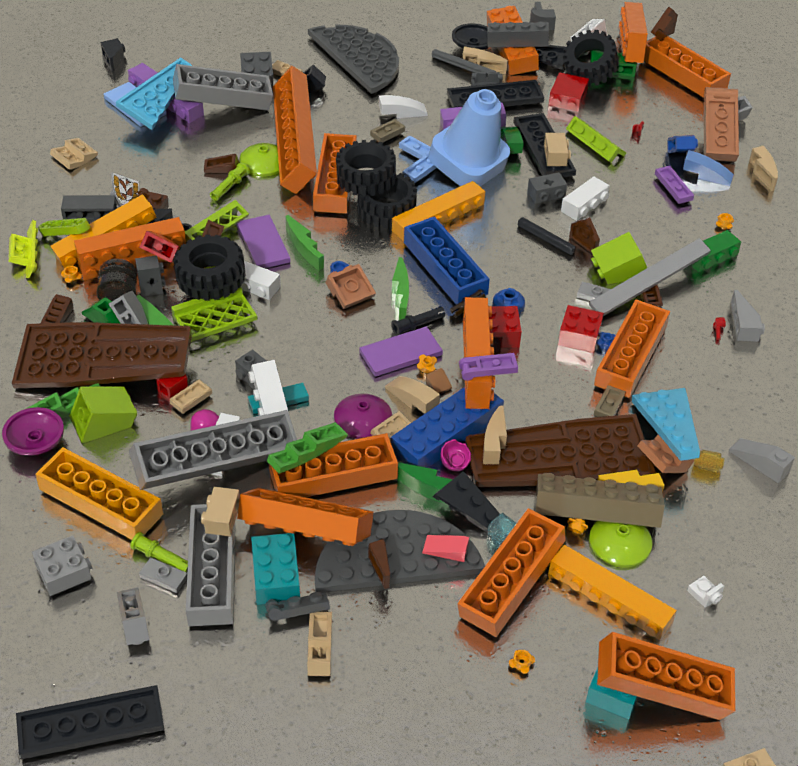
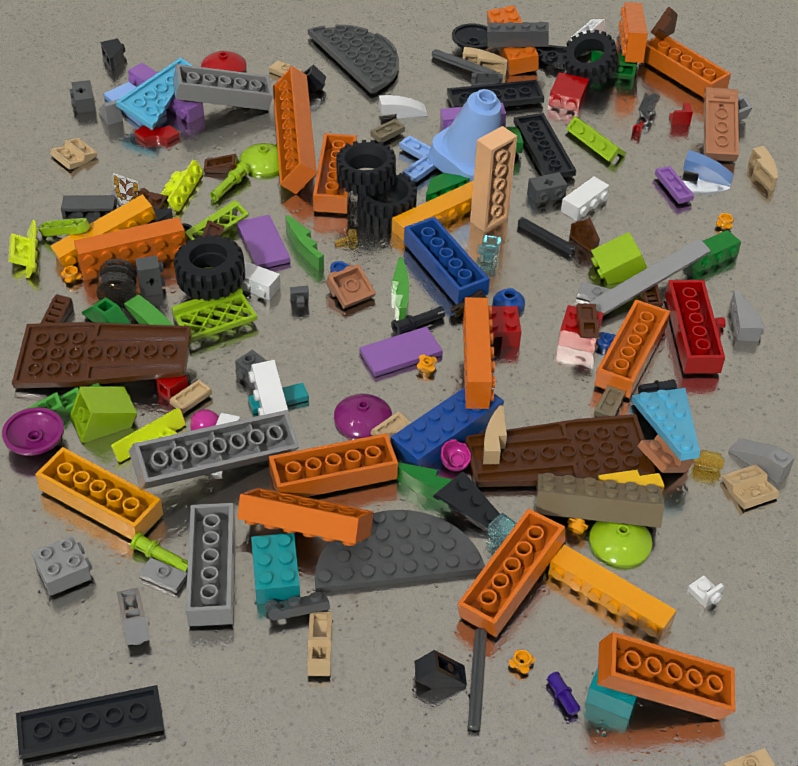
(82, 96): none -> dark grey brick
(110, 112): none -> light grey slope
(128, 309): light grey slope -> none
(158, 428): none -> neon yellow bracket
(159, 246): red slope -> none
(162, 134): none -> red tile
(182, 185): none -> neon yellow bracket
(221, 511): tan brick -> none
(225, 61): none -> red dish
(257, 63): dark grey brick -> none
(299, 294): none -> dark grey tile
(309, 447): bright green slope -> none
(352, 237): none -> clear yellow hand
(378, 557): reddish brown slope -> none
(414, 393): tan slope -> none
(438, 381): medium nougat slope -> none
(439, 671): none -> black slope
(444, 183): none -> green slope
(447, 546): coral slope -> none
(477, 680): none -> dark grey axle
(488, 365): medium lavender plate -> none
(489, 249): none -> clear light blue brick
(493, 178): none -> light nougat brick
(545, 15): dark grey brick -> none
(556, 149): tan brick -> none
(563, 693): none -> dark purple axle
(586, 320): none -> reddish brown slope
(648, 105): none -> dark grey hinge
(654, 387): none -> black axle
(682, 144): blue brick -> none
(683, 116): none -> red panel
(694, 326): none -> red brick
(750, 486): none -> tan slope

